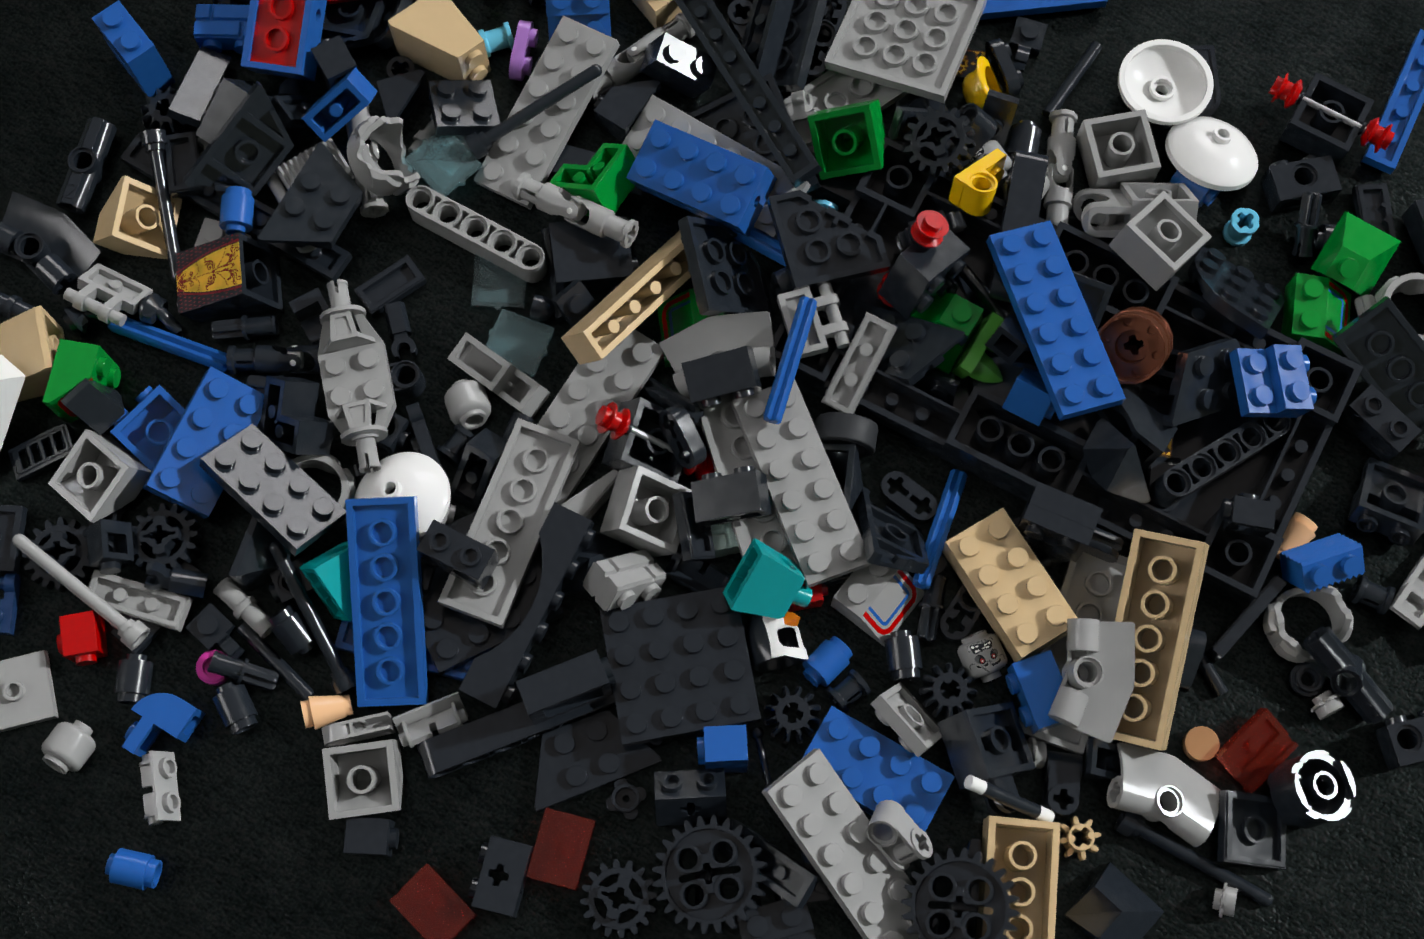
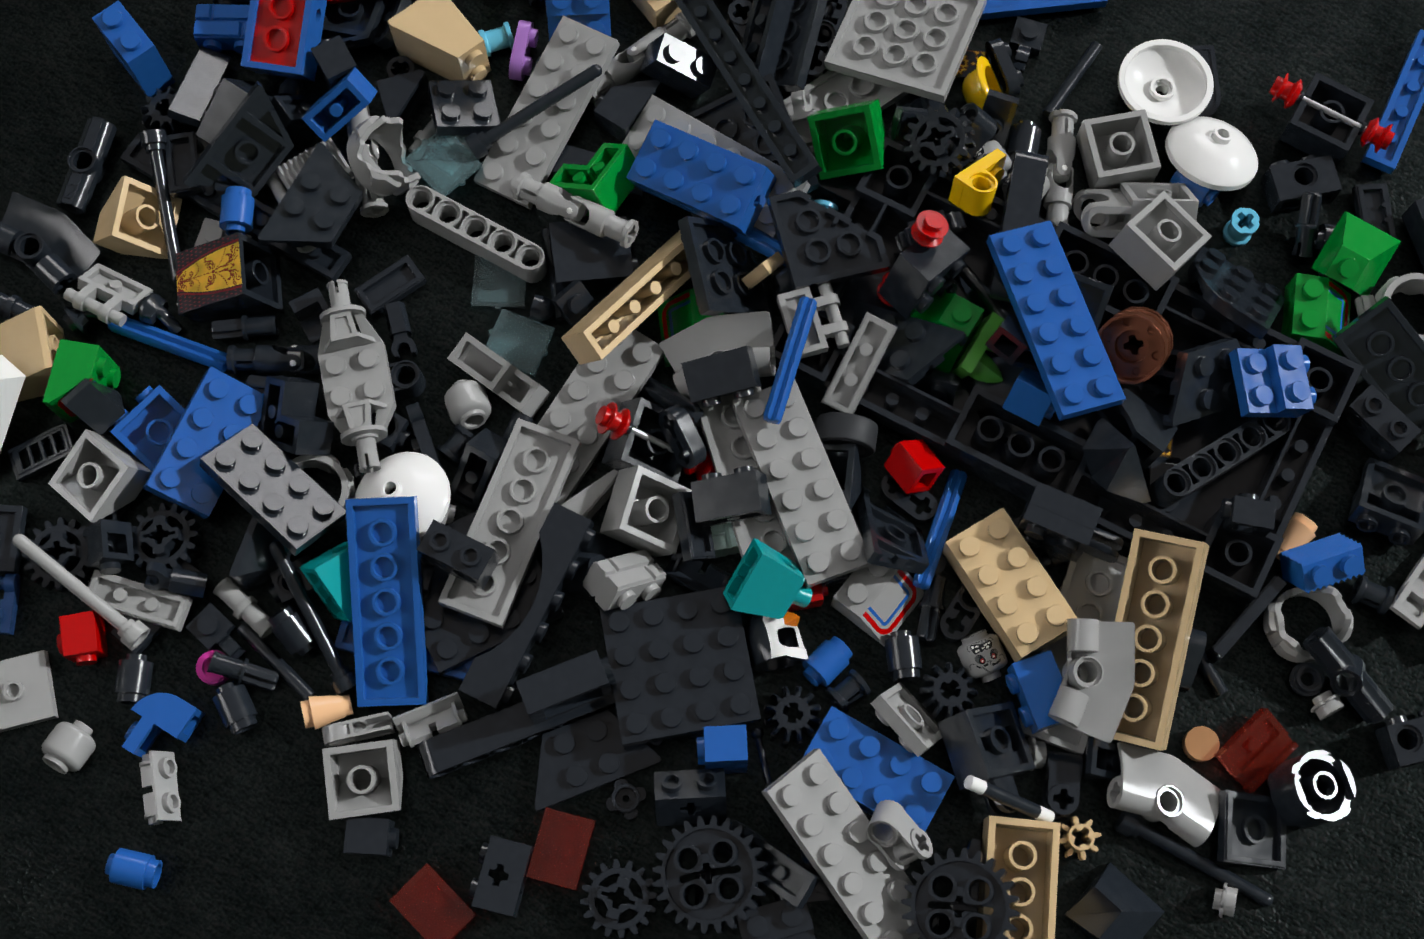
(763, 270): none -> tan tile
(913, 466): none -> red brick

